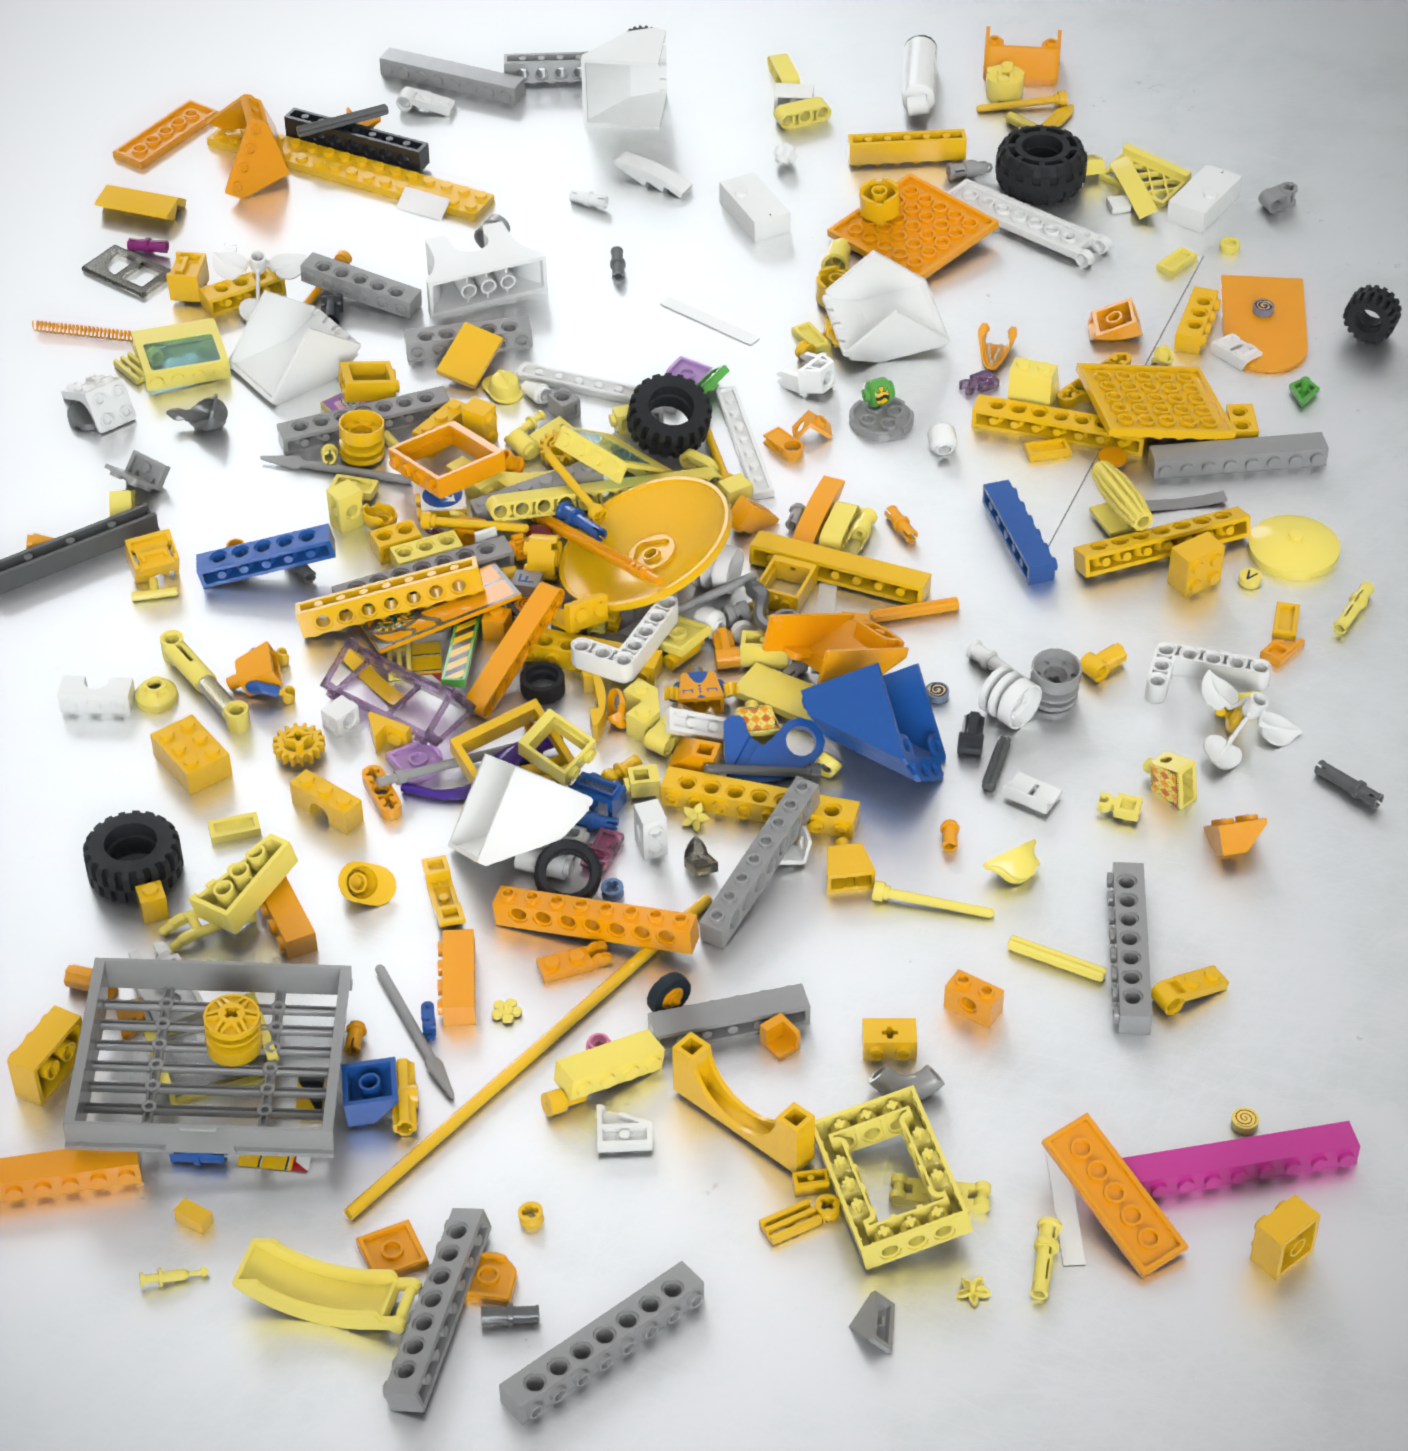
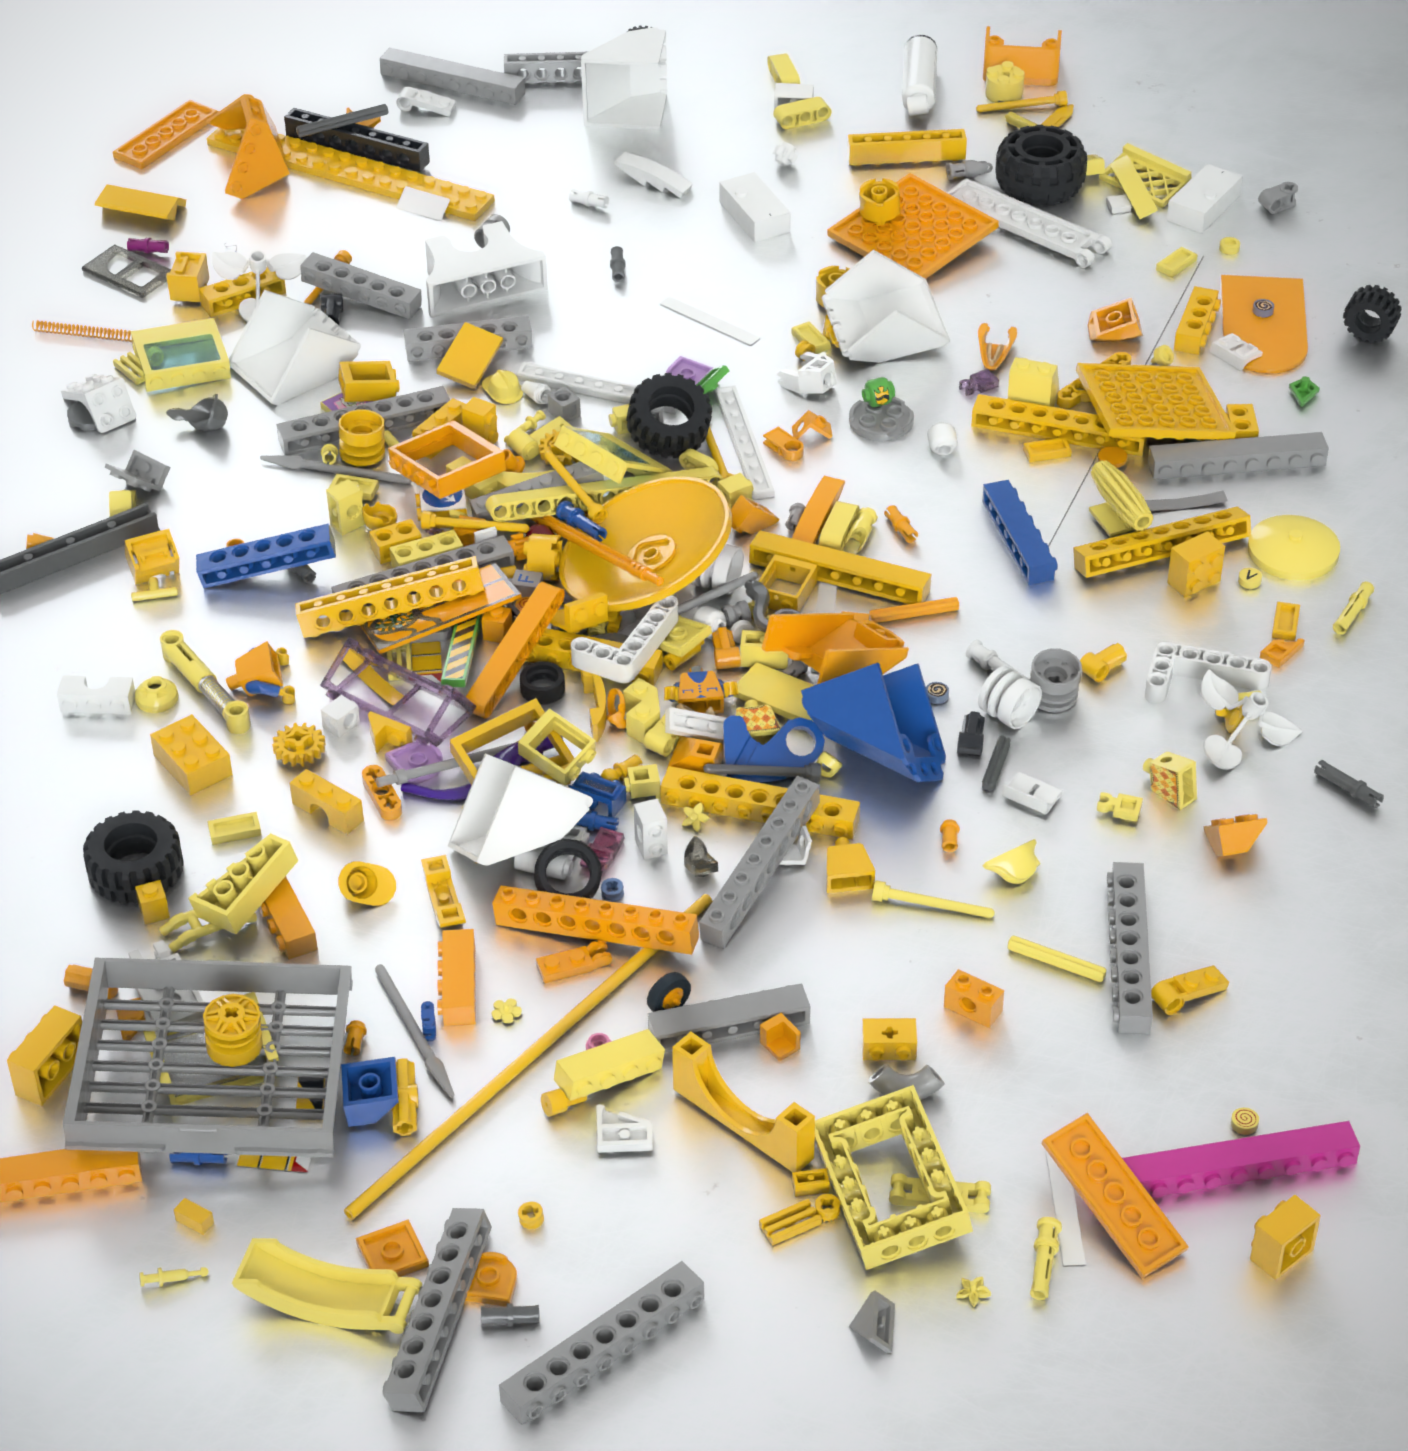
(837, 254): light yellow plant -> none

